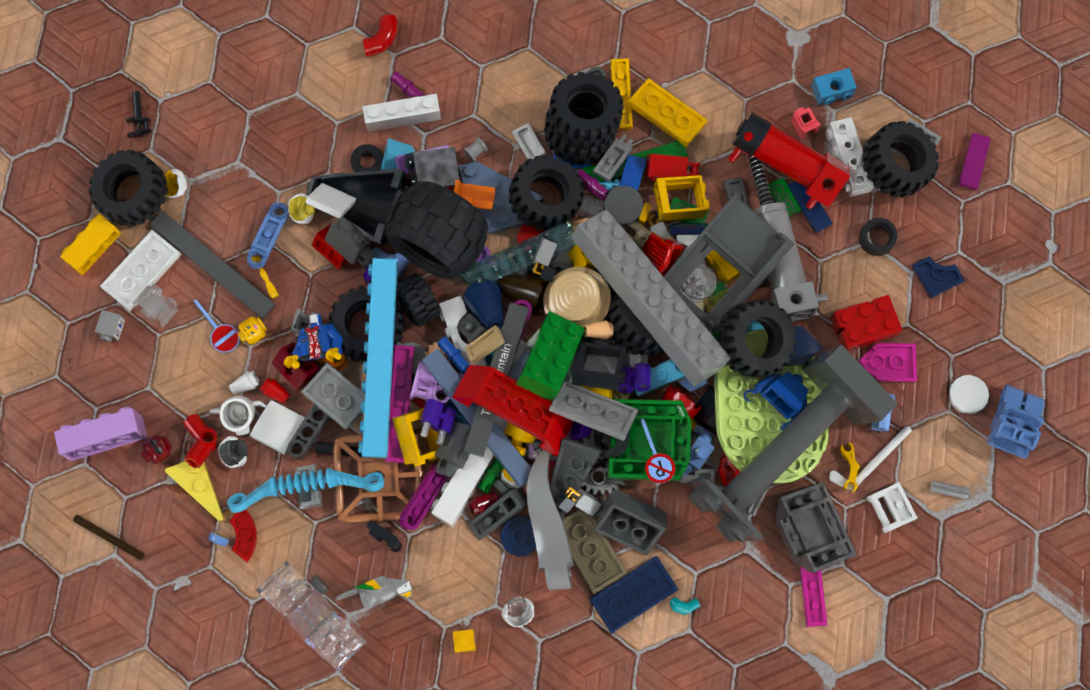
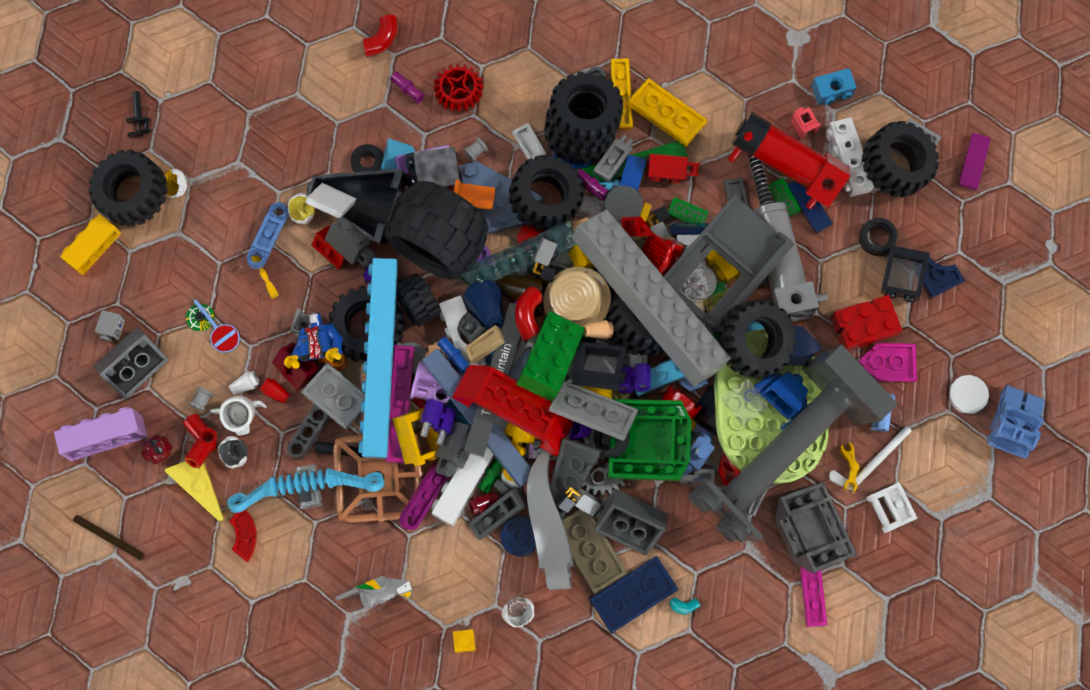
(131, 363): none -> dark grey slope
(140, 268): white tile -> none
(156, 305): clear brick -> none
(196, 319): none -> piece
(201, 399): none -> light grey bush
(212, 265): dark grey tile -> none
(218, 539): medium blue tile -> none
(251, 330): yellow head -> none
(276, 426): white slope -> none
(311, 615): clear bracket -> none
(319, 584): dark grey tile -> none
(380, 534): black plate -> none
(401, 112): white brick -> none
(402, 261): light blue pin -> none
(463, 76): none -> red gear
(524, 312): none -> red cylinder
(636, 226): none -> red slope
(659, 467): piece -> none
(674, 183): yellow window -> none
(744, 402): none -> clear piece
(905, 273): none -> window
(949, 489): light grey axle -> none

